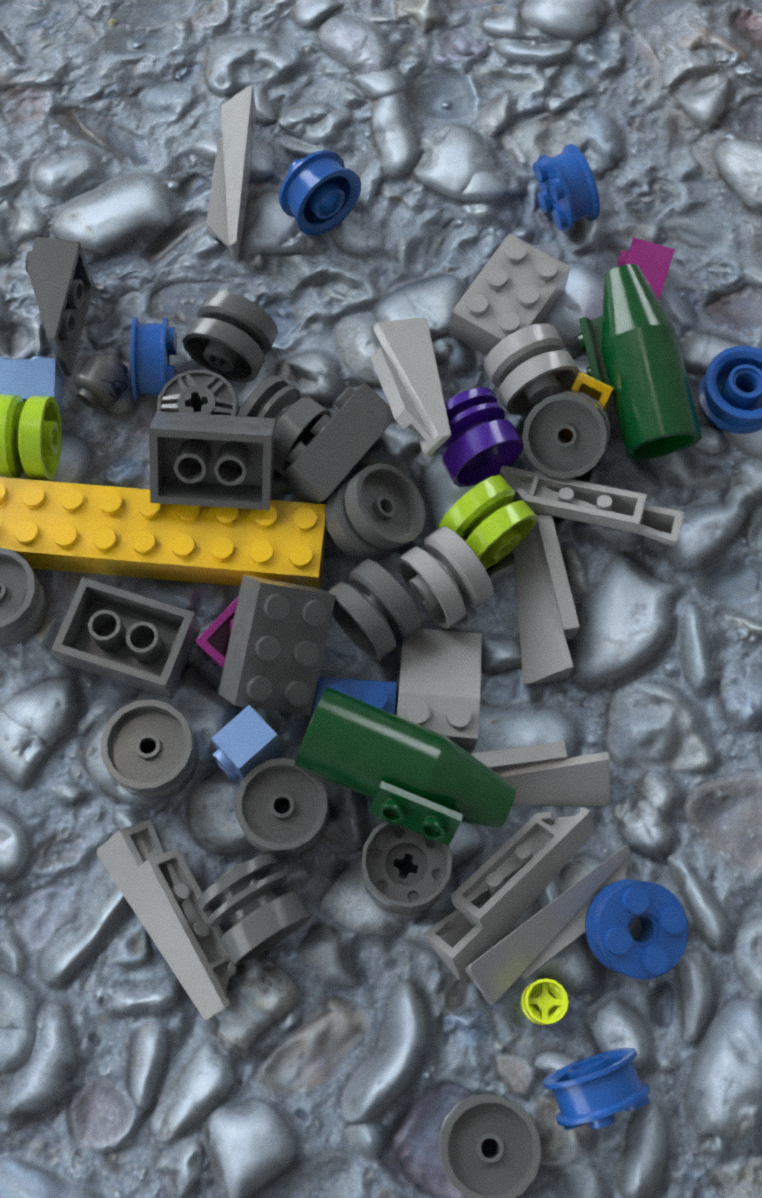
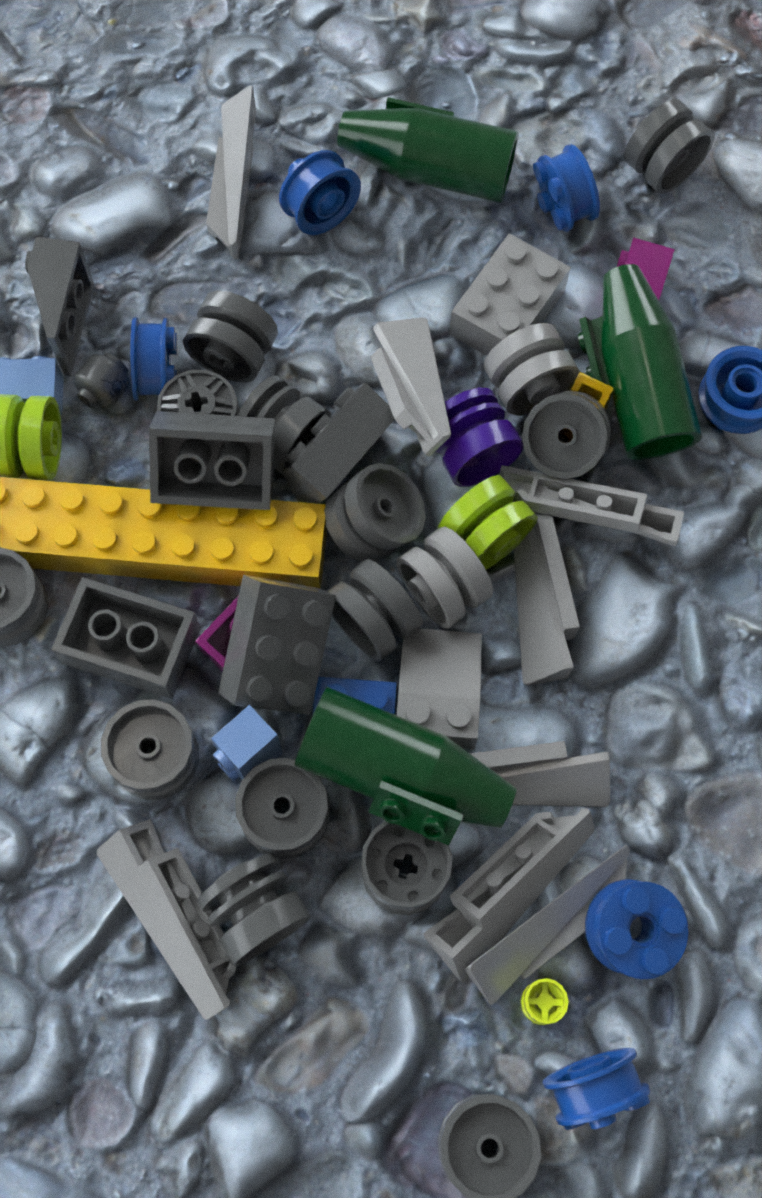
(432, 147): none -> dark green piece
(669, 146): none -> dark grey wheel

